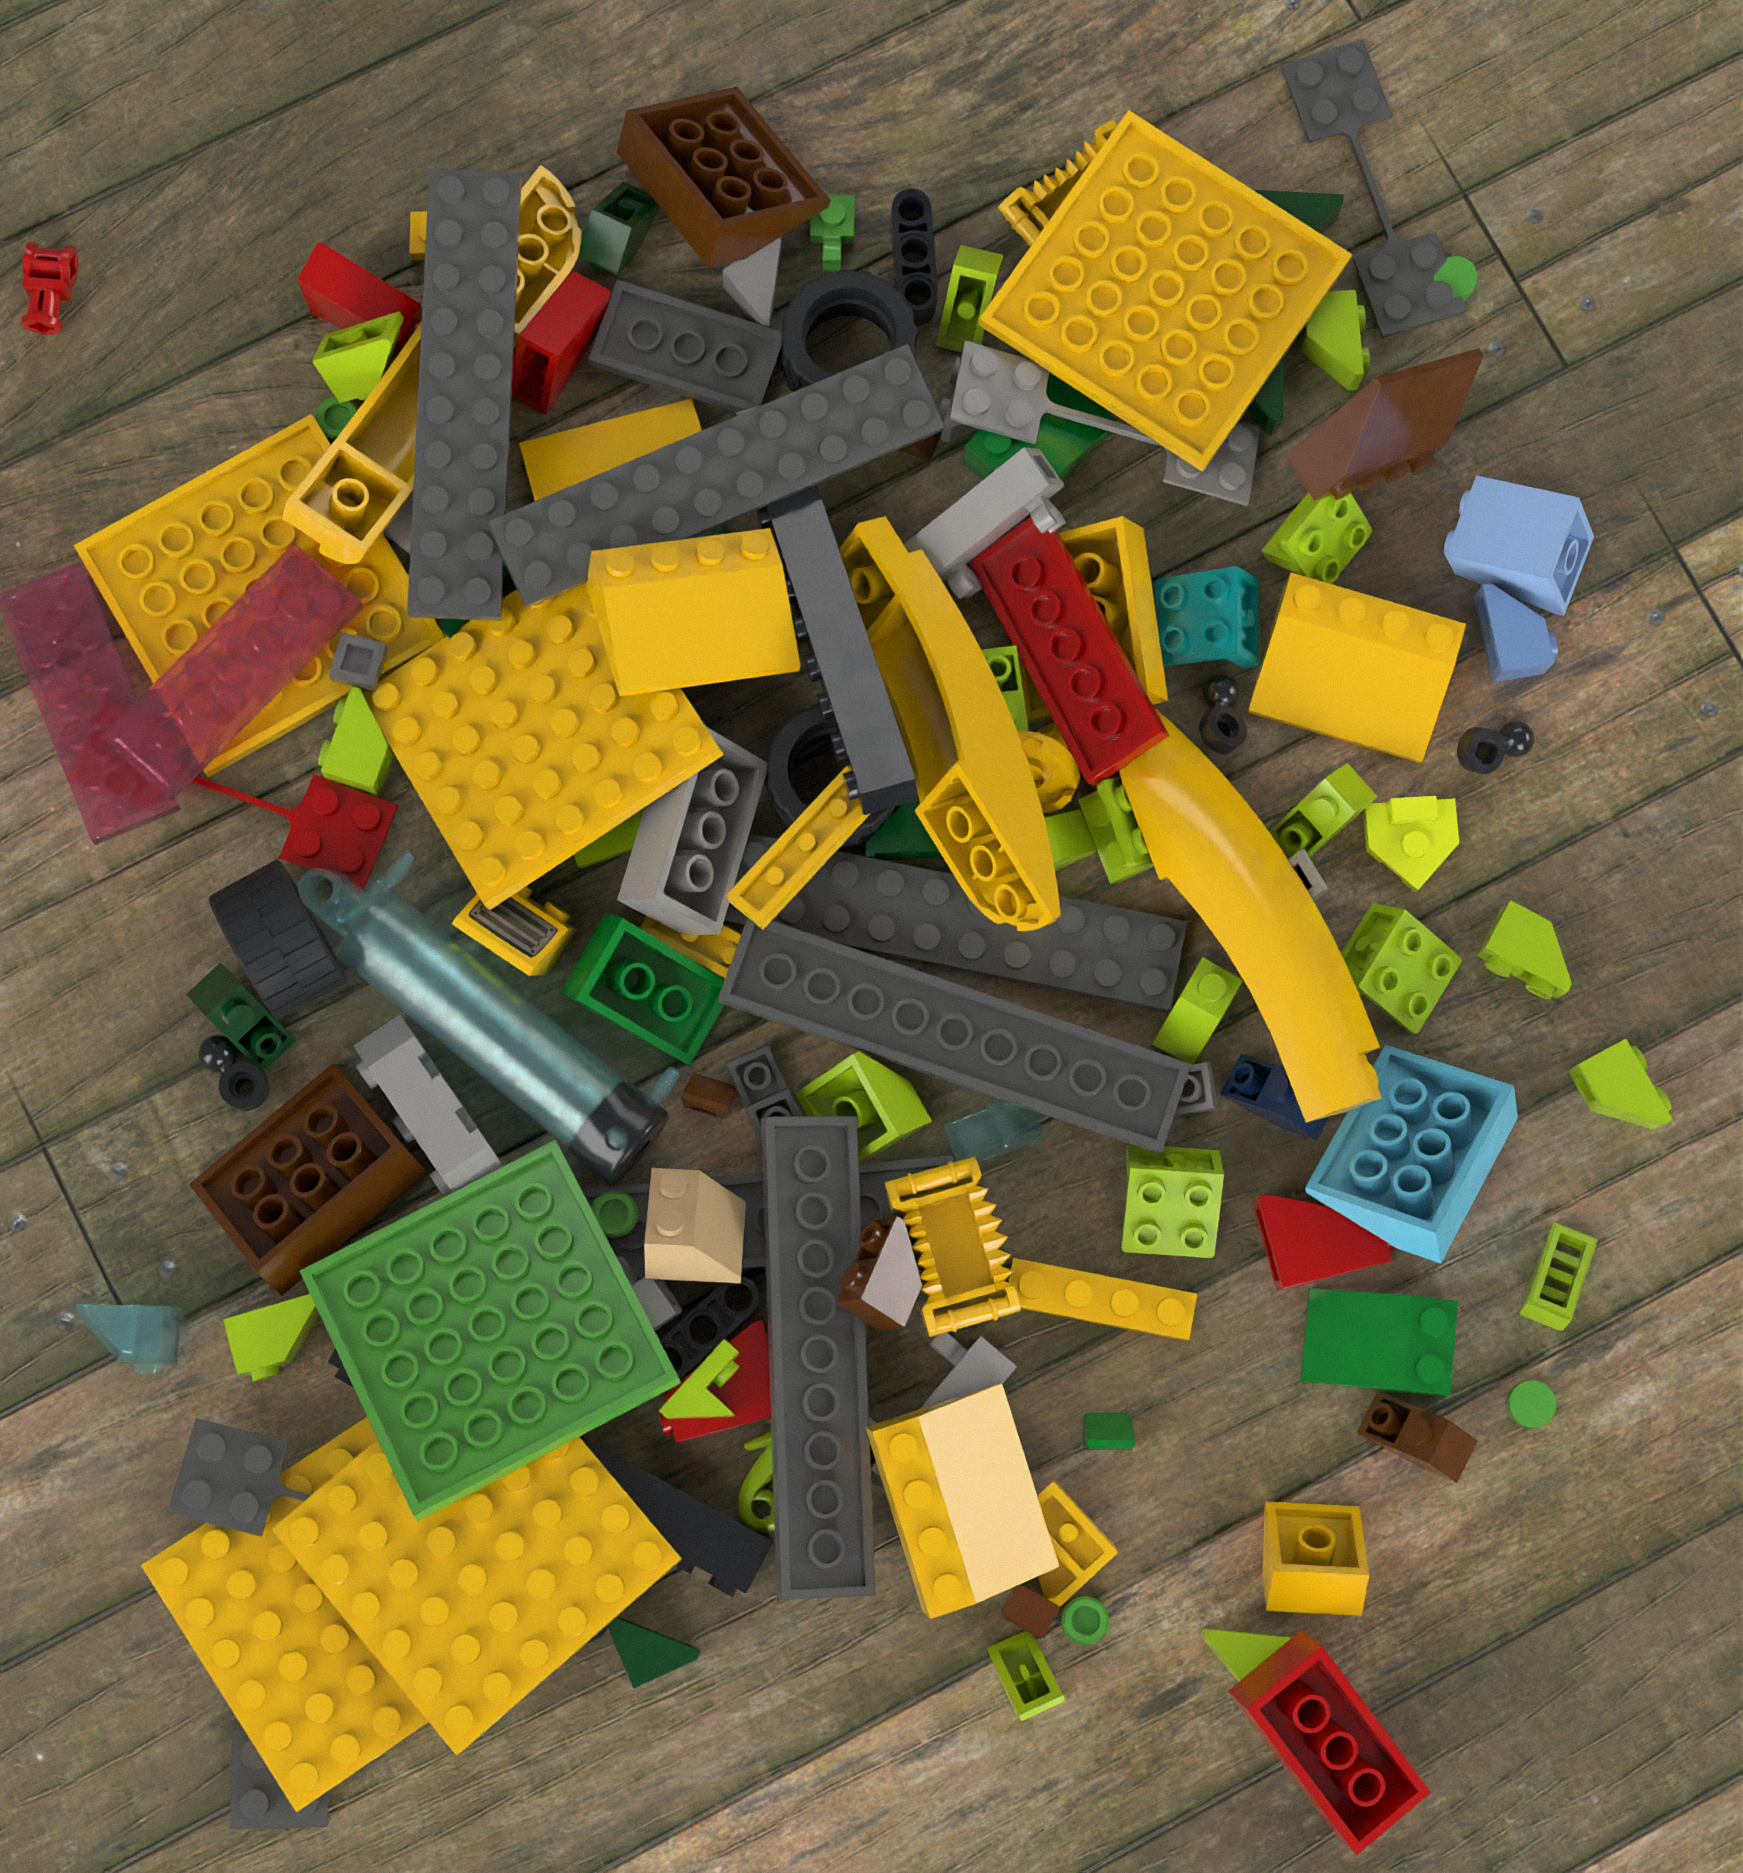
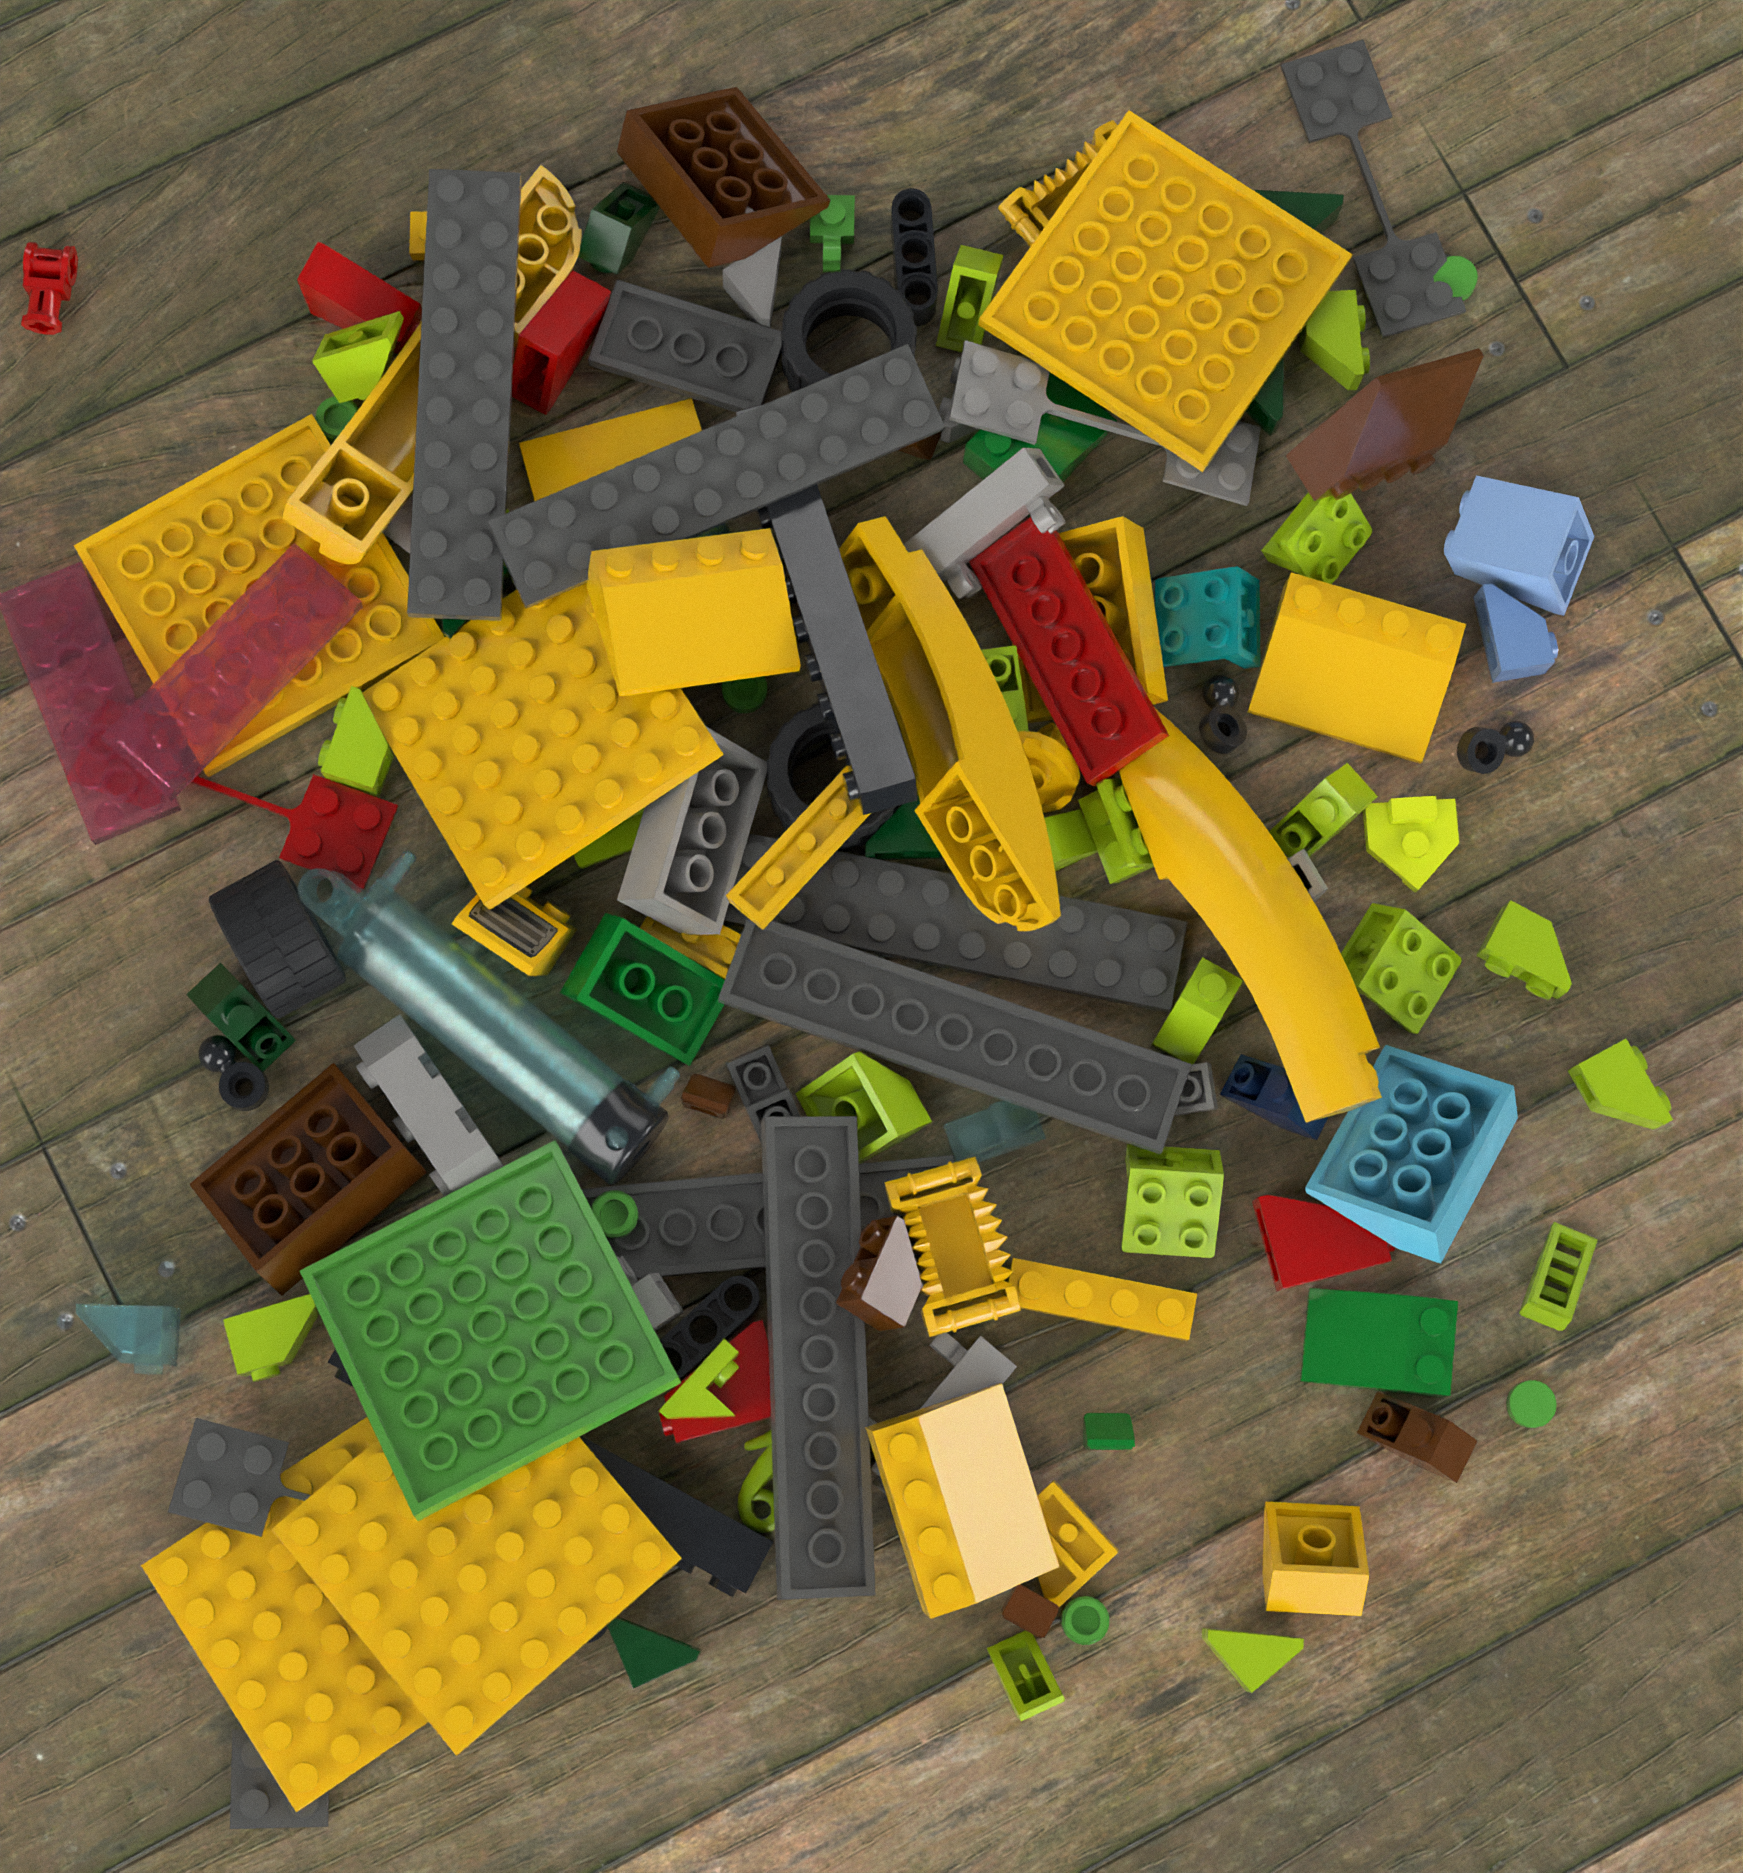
(358, 661): flat silver plate -> none
(693, 1228): tan slope -> none
(745, 694): none -> bright green tile
(1329, 1741): red brick -> none

